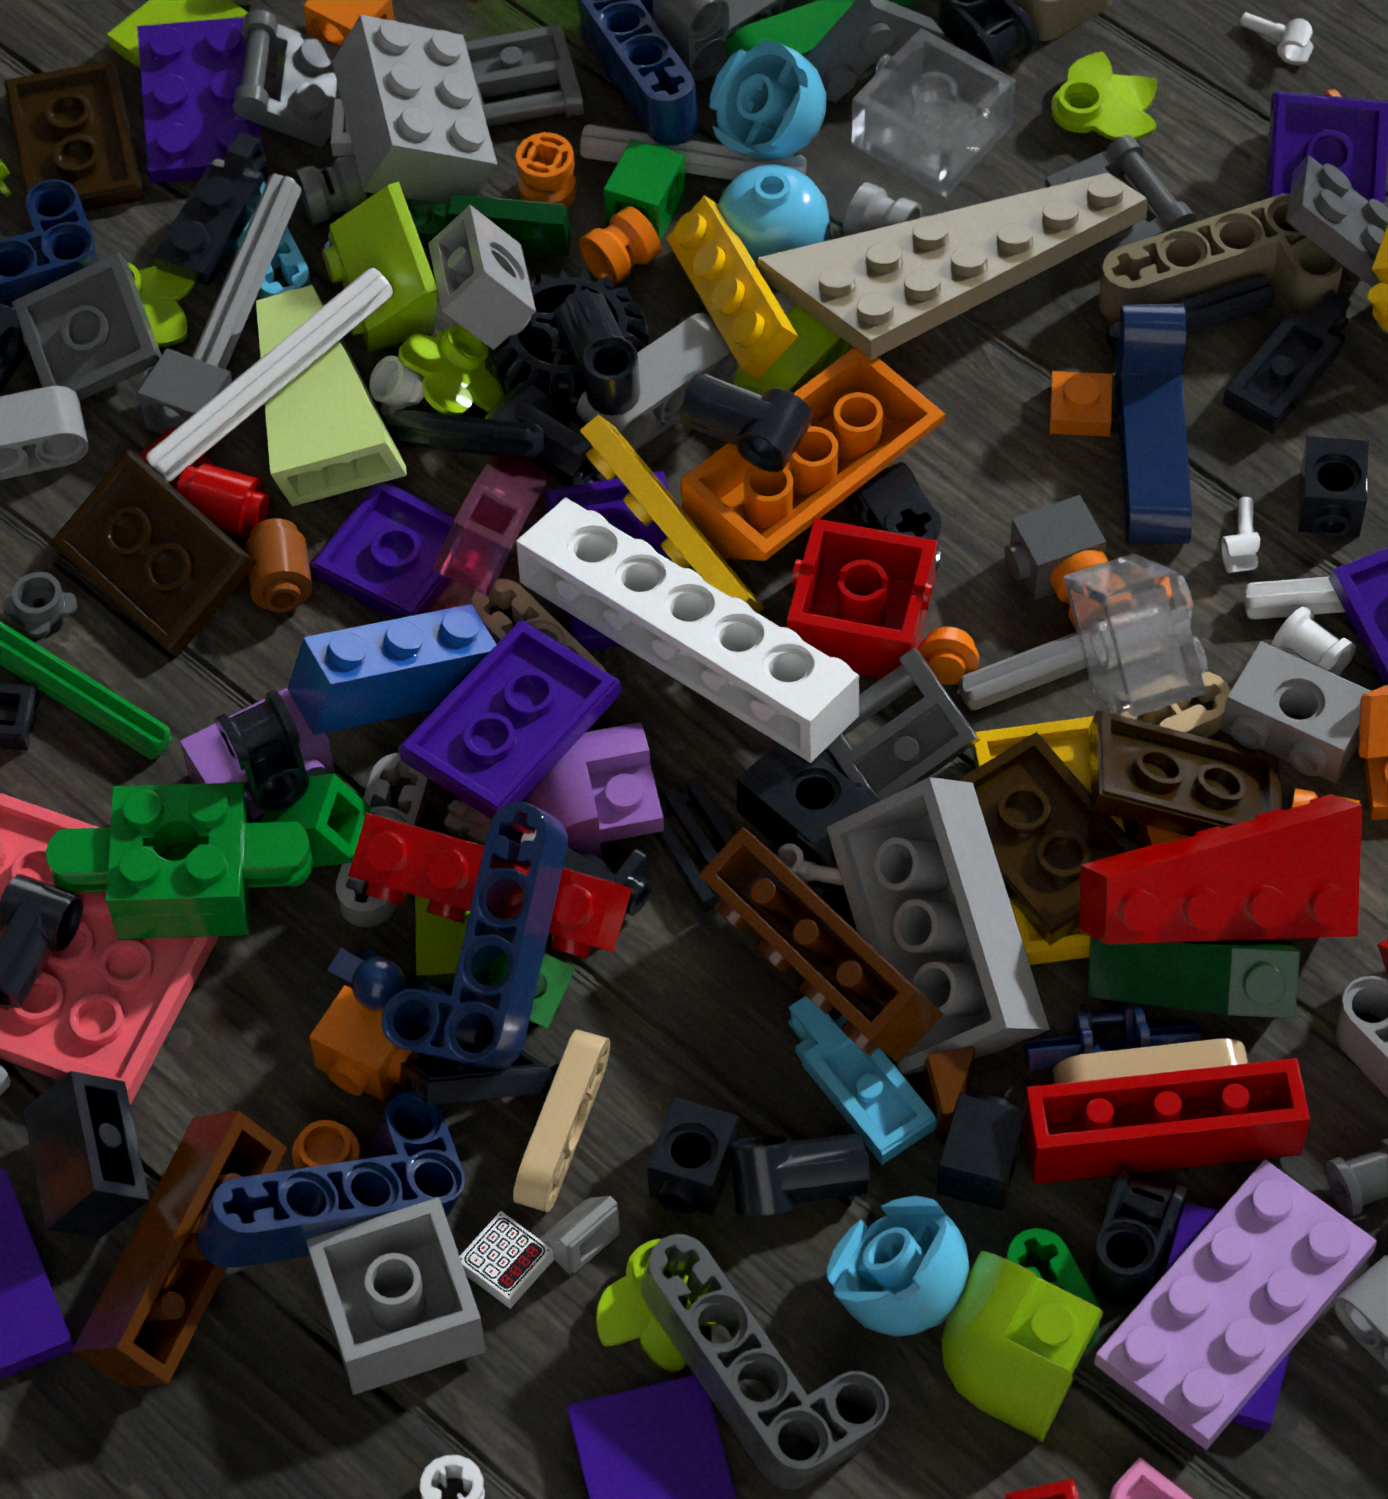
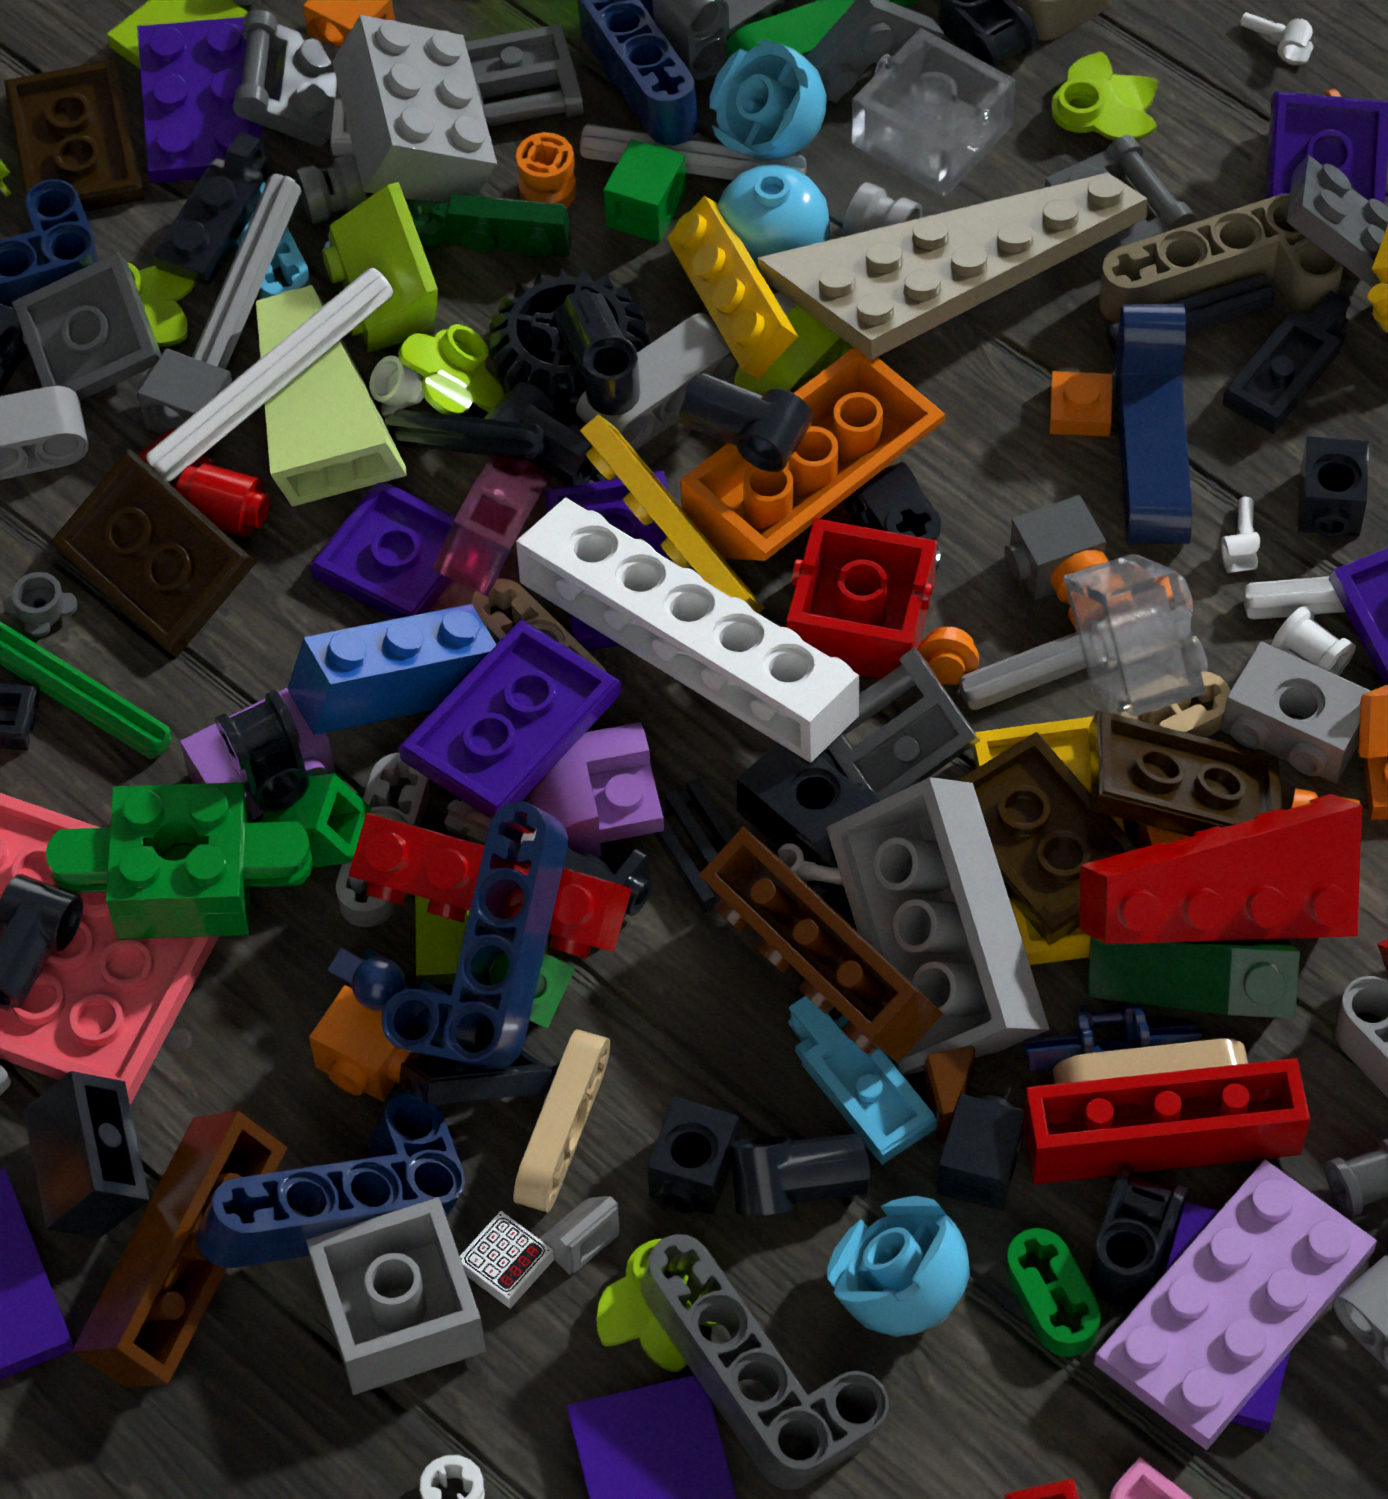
(282, 570): dark orange brick -> none
(324, 1144): orange plate -> none
(482, 278): light grey brick -> none
(620, 245): orange wheel -> none
(1015, 1343): lime brick -> none

